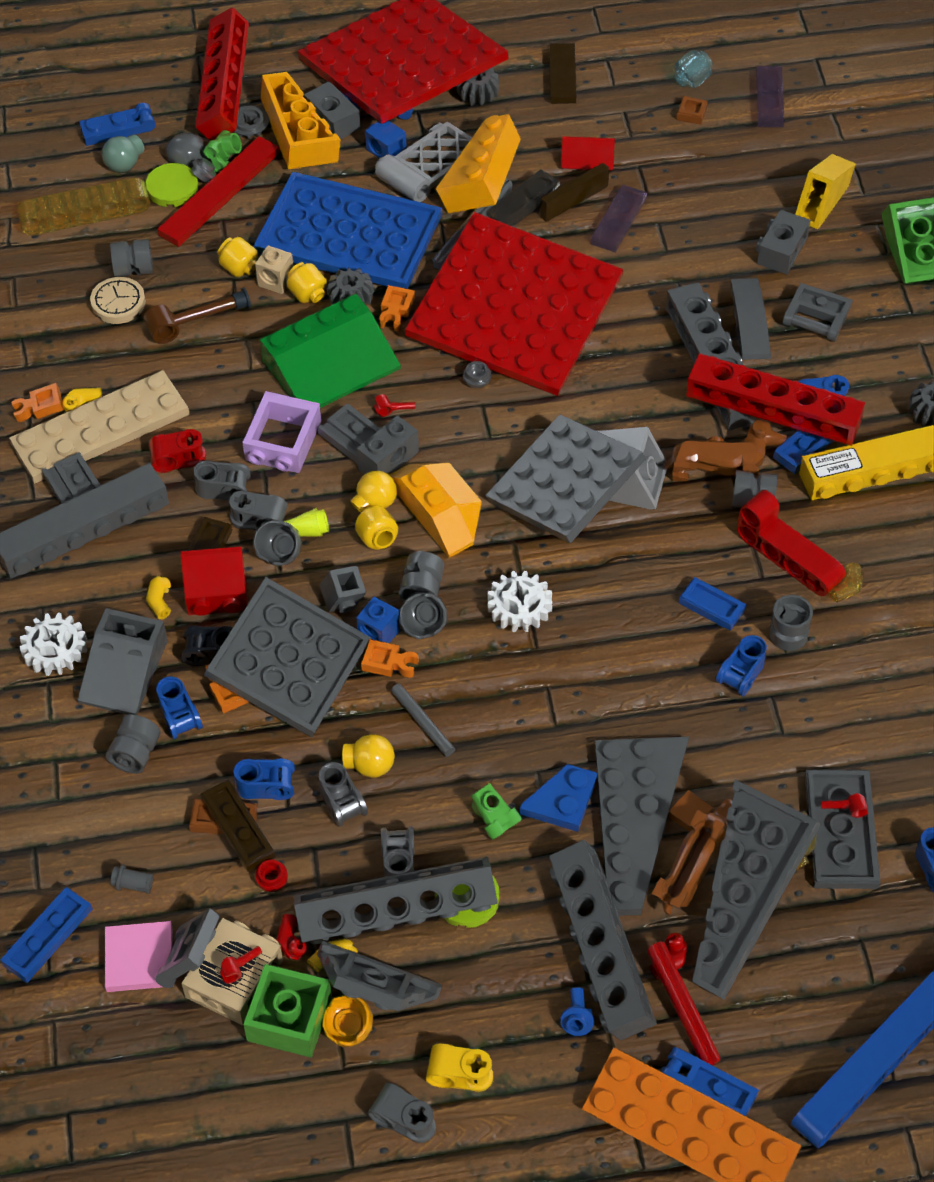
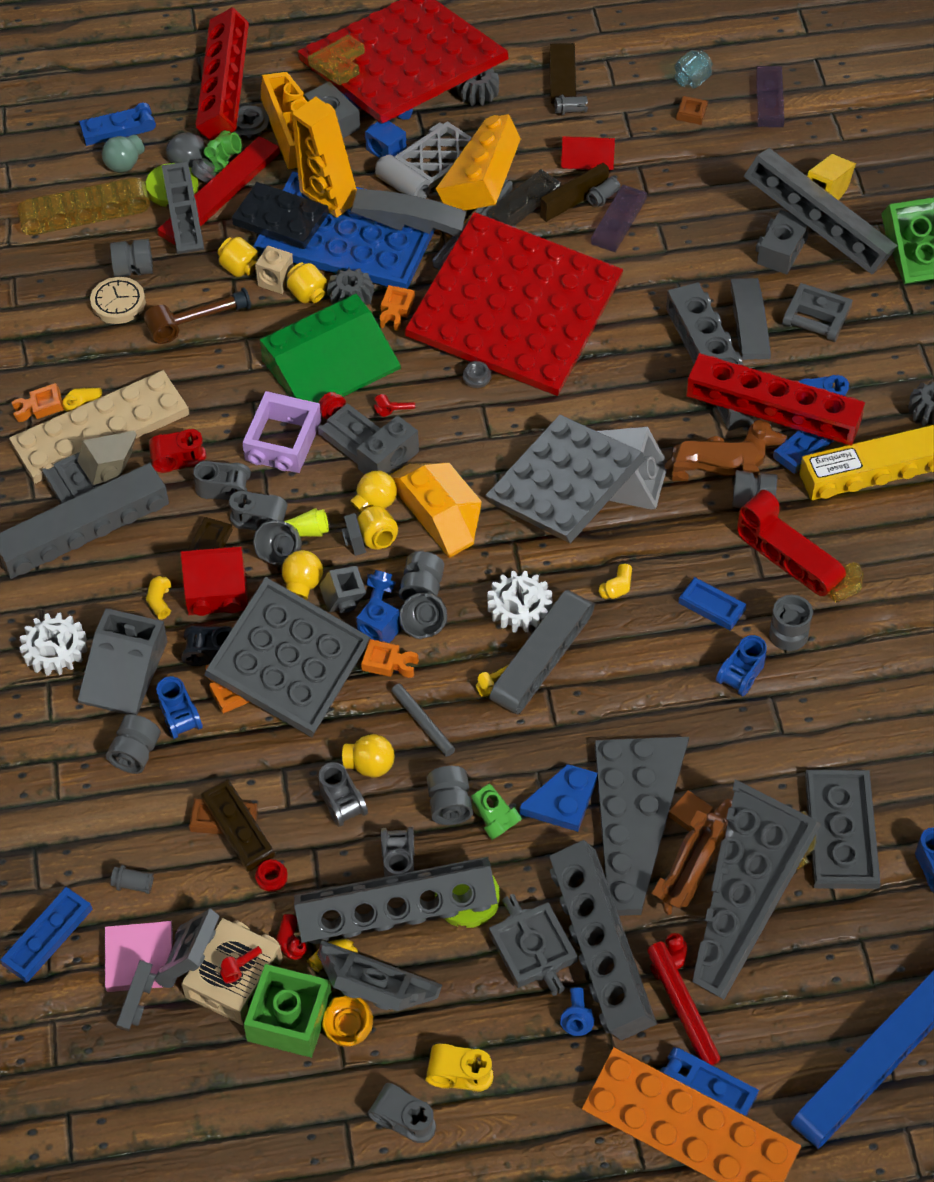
(106, 456): none -> dark tan slope
(131, 1010): none -> dark grey plate
(182, 207): none -> dark grey slope
(266, 779): blue piece -> none
(280, 215): none -> black plate
(302, 572): none -> yellow piece
(322, 157): none -> light orange wedge
(330, 404): none -> red plate
(336, 59): none -> clear yellow plate
(352, 534): none -> dark grey plate
(380, 582): none -> blue plate
(404, 209): none -> dark grey slope
(449, 795): none -> dark grey wheel
(486, 681): none -> yellow hand
(533, 945): none -> dark grey plate
(542, 652): none -> dark grey beam
(570, 104): none -> dark grey pin
(599, 194): none -> dark grey pin
(619, 585): none -> yellow arm
(820, 210): none -> dark grey brick
(855, 802): red hand -> none

